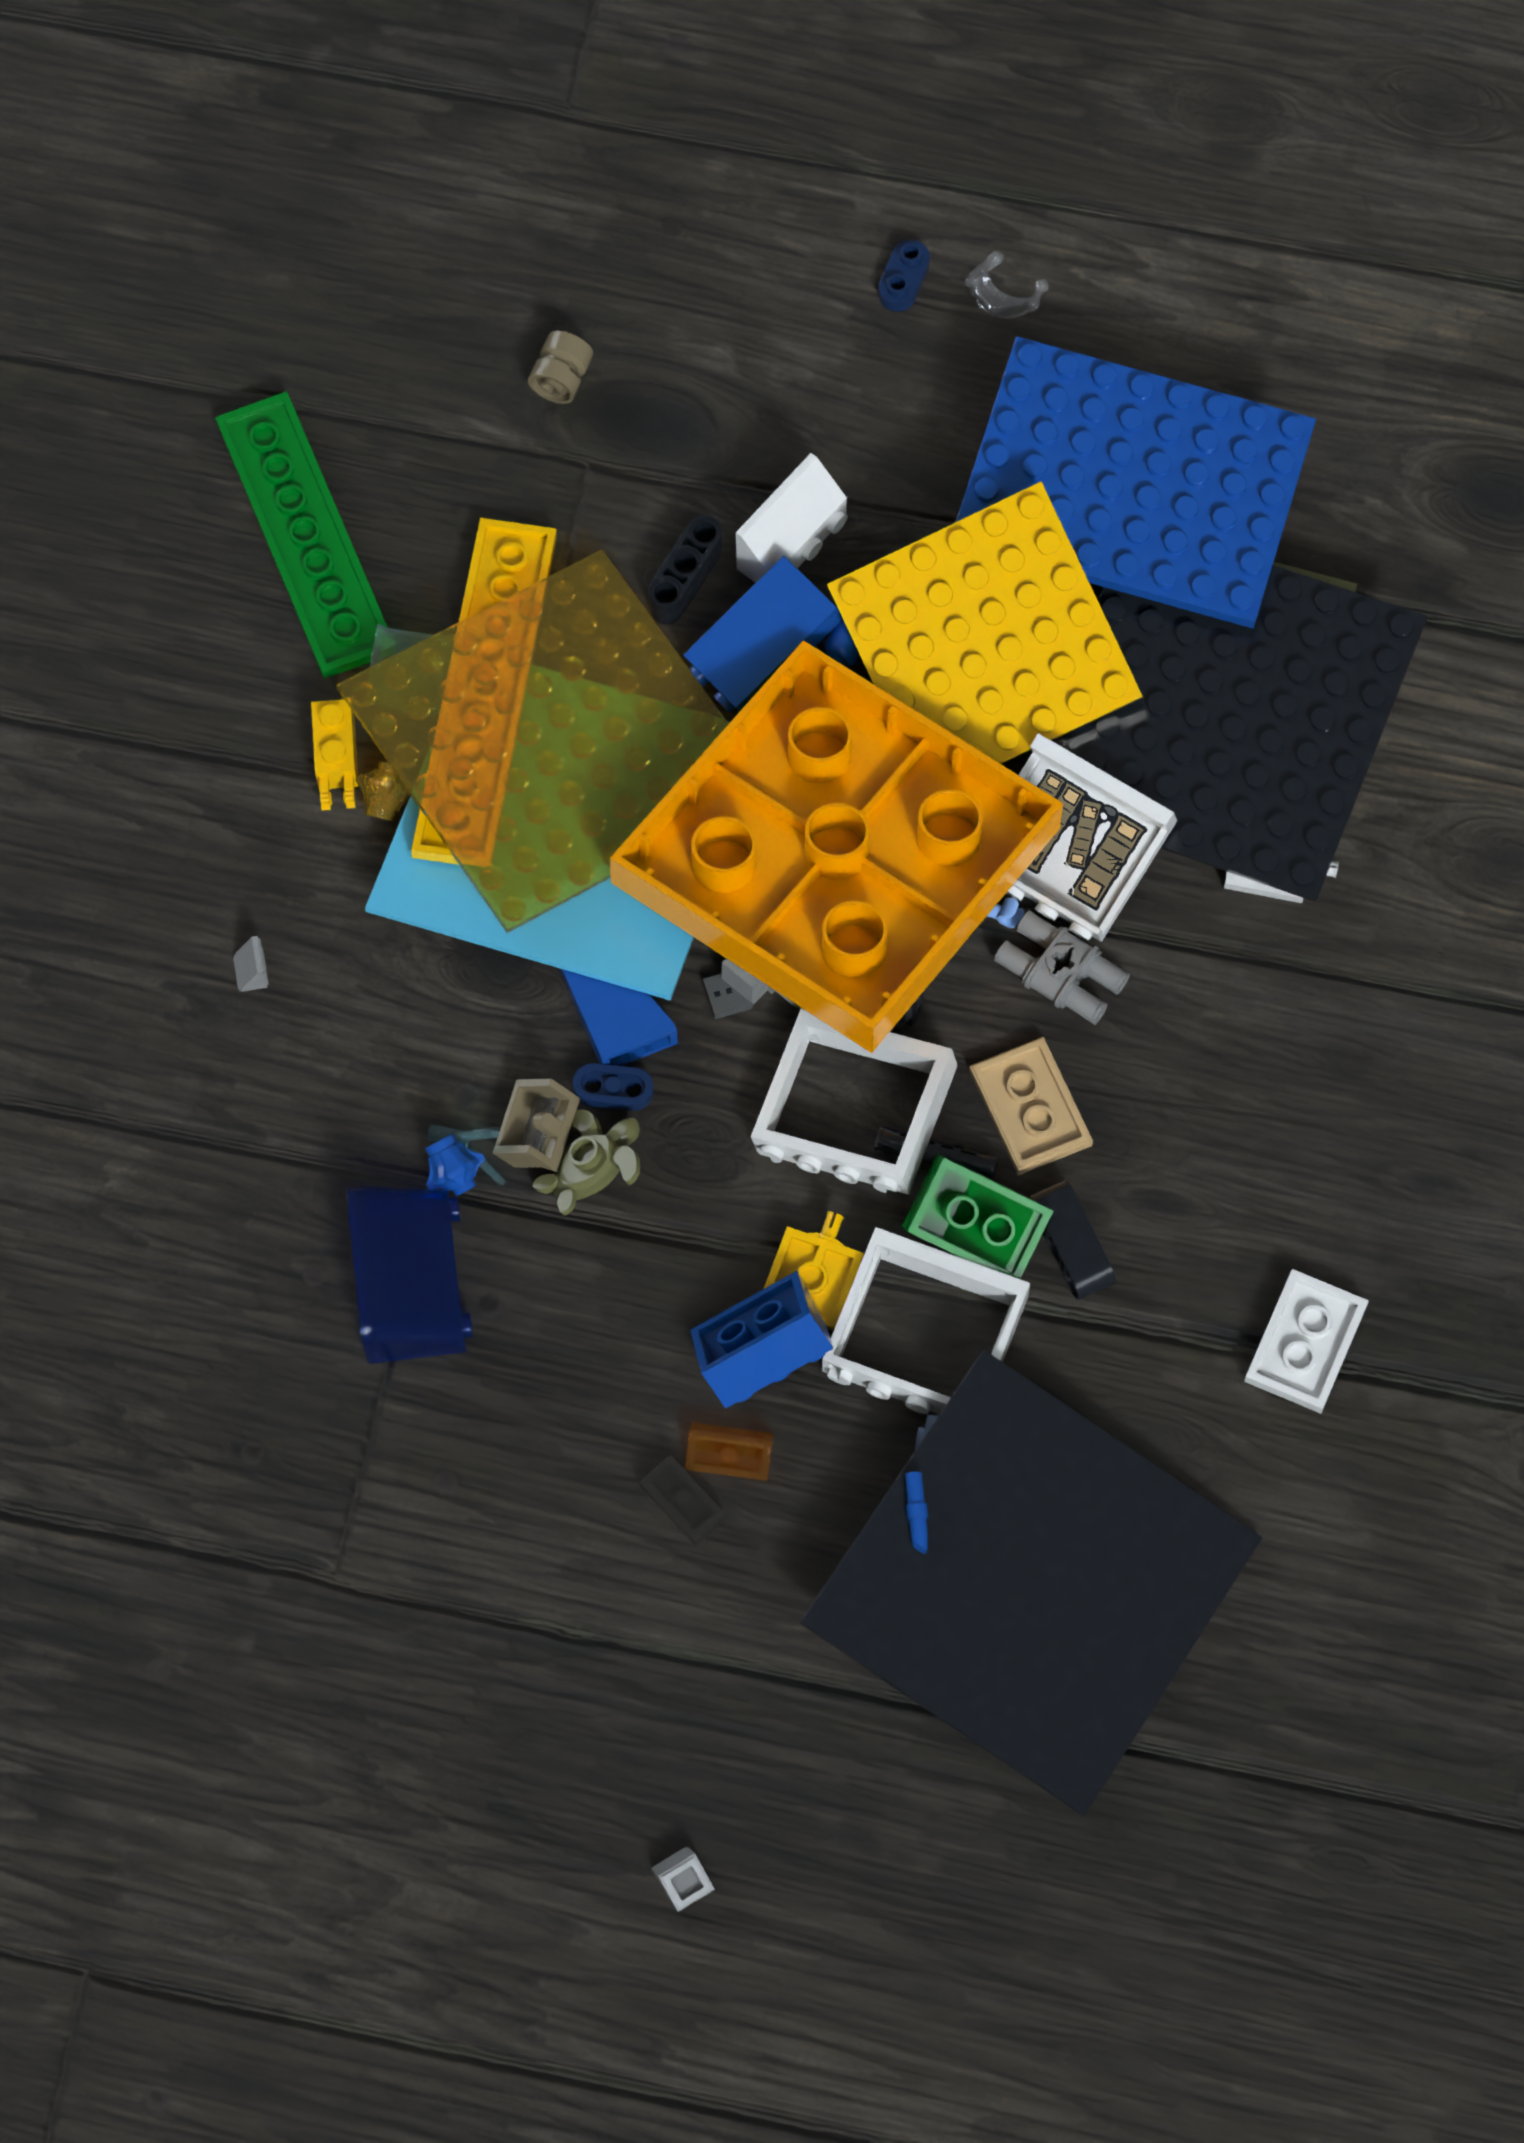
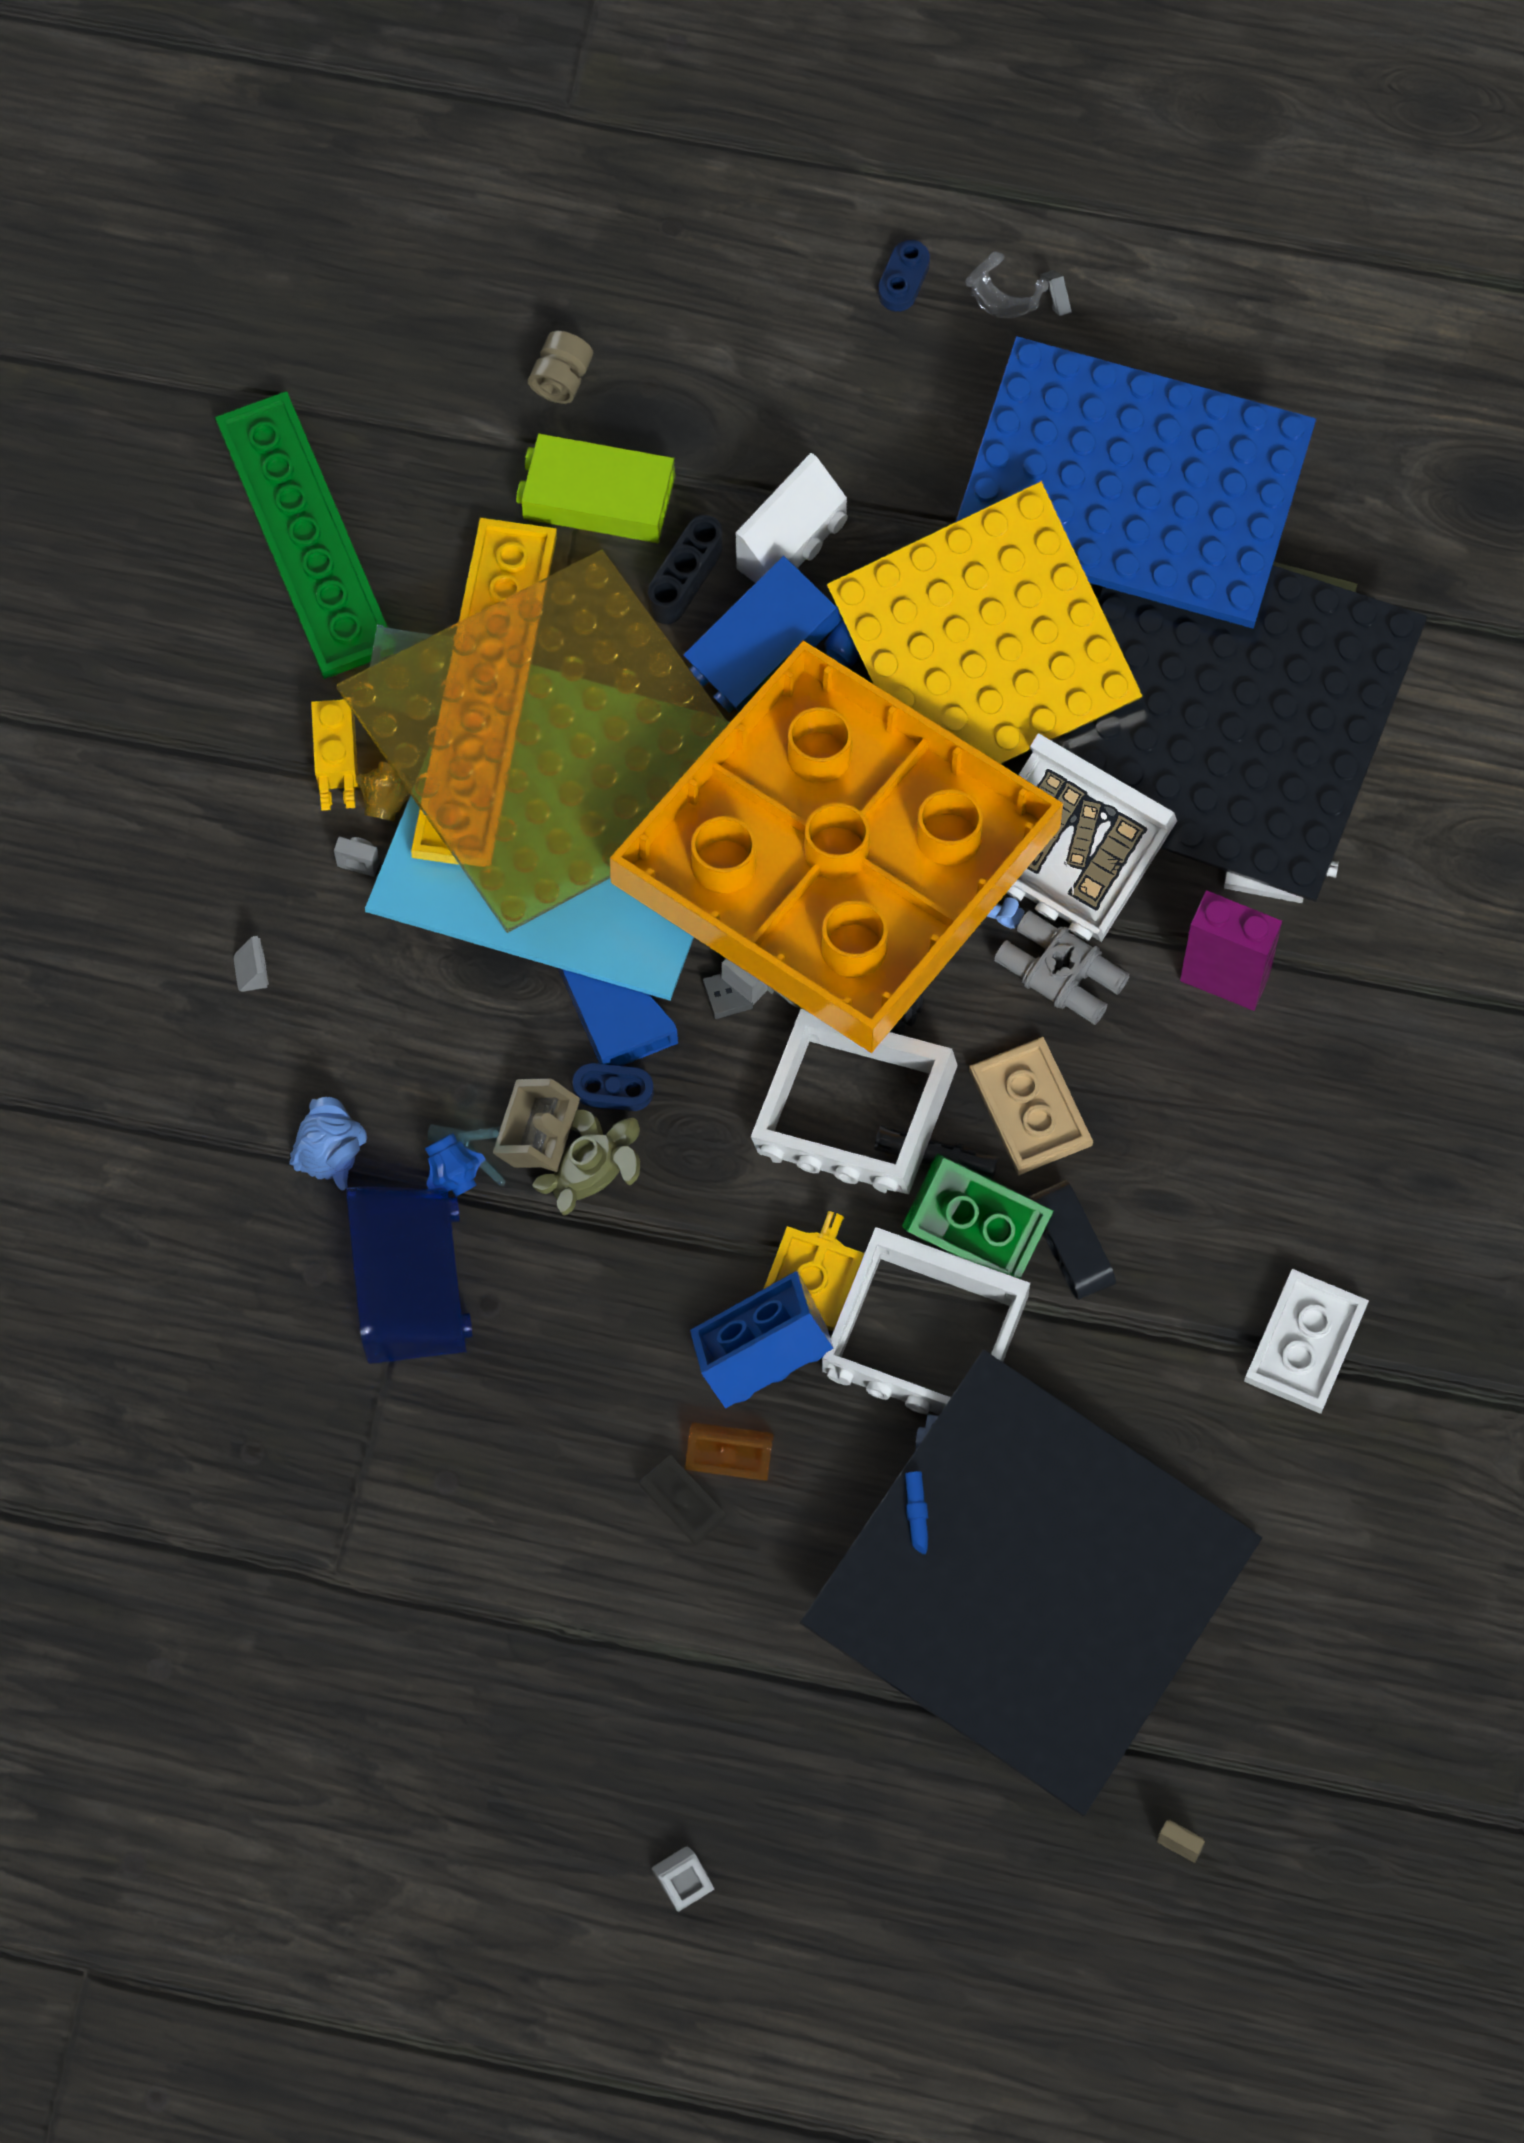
(327, 1142): none -> medium blue hair
(357, 855): none -> light grey plate
(596, 488): none -> lime brick
(1058, 292): none -> tile
(1181, 1841): none -> dark tan tile
(1230, 950): none -> magenta brick

